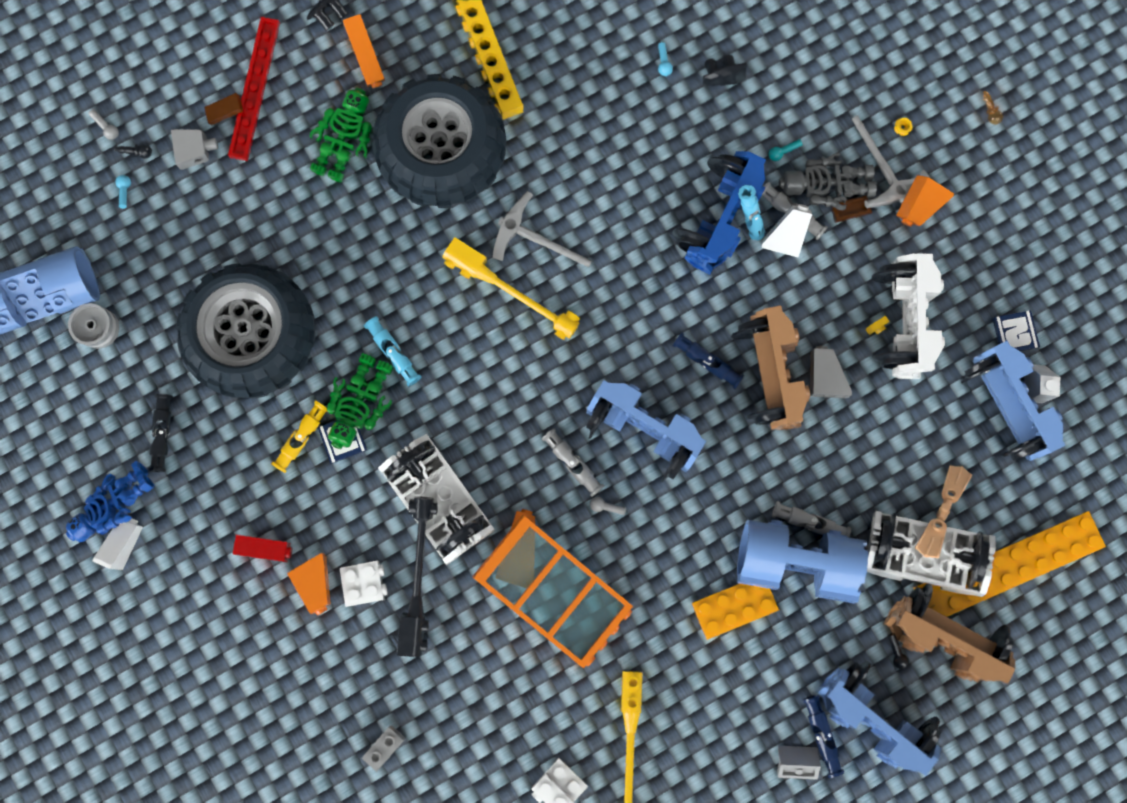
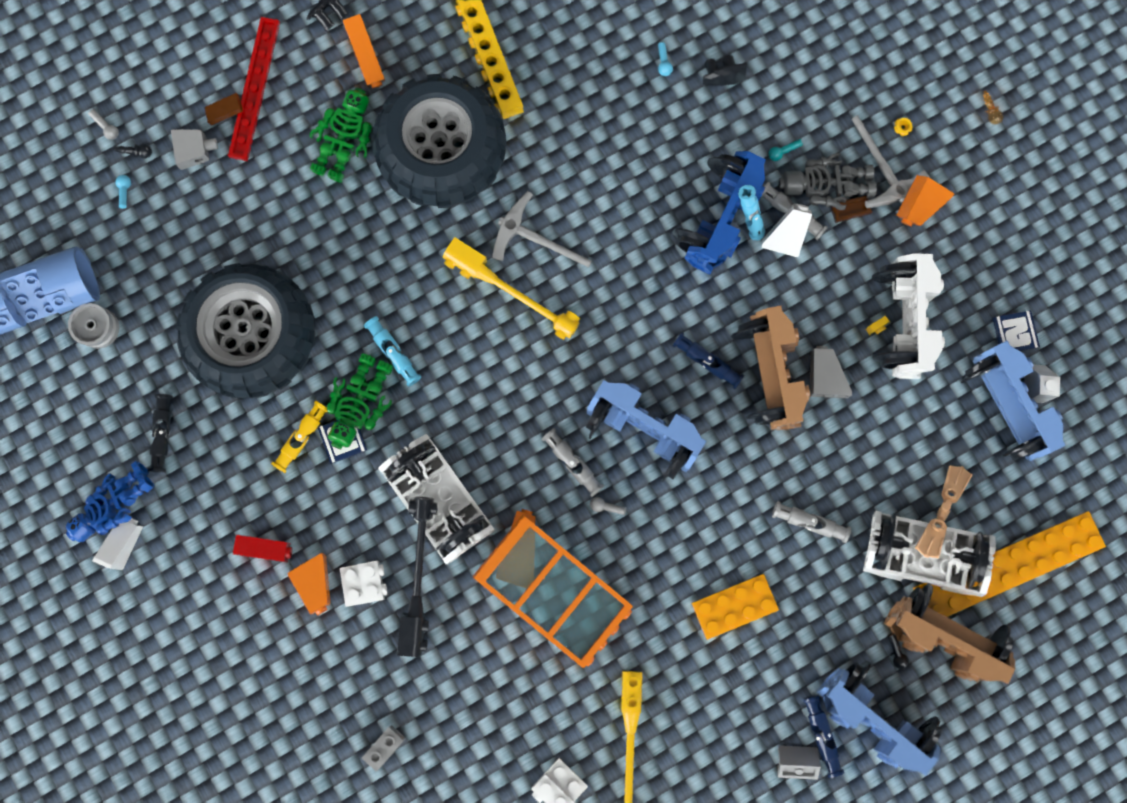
(837, 564): medium blue cylinder -> none

